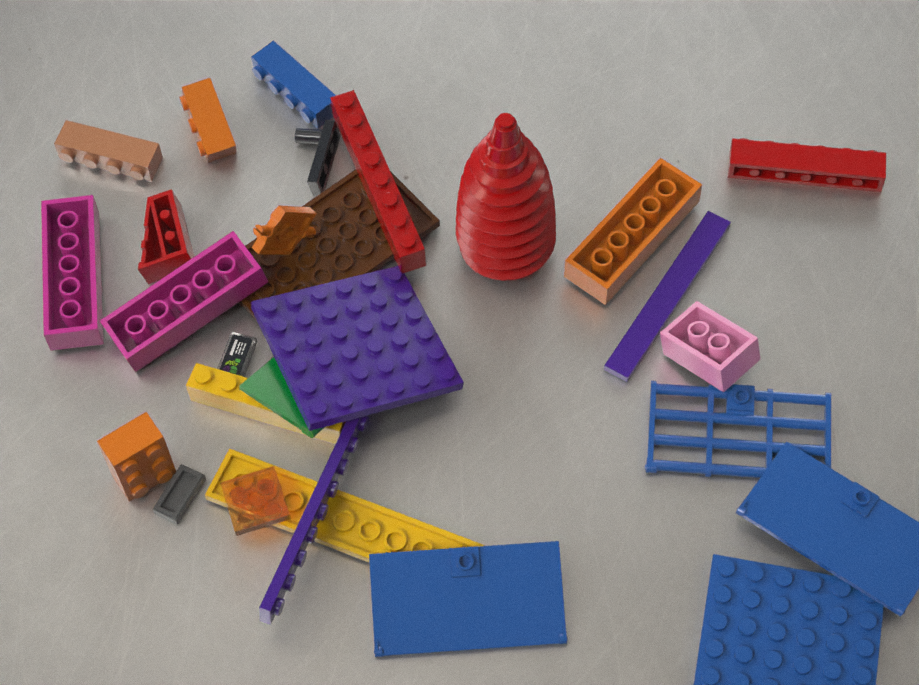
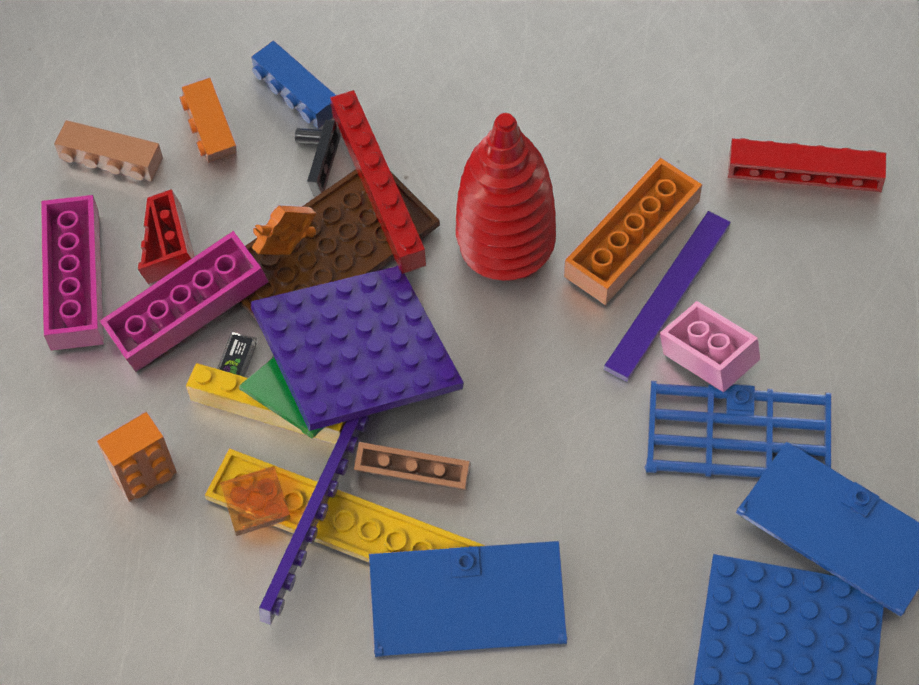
(179, 494): dark grey tile -> none
(412, 466): none -> nougat brick

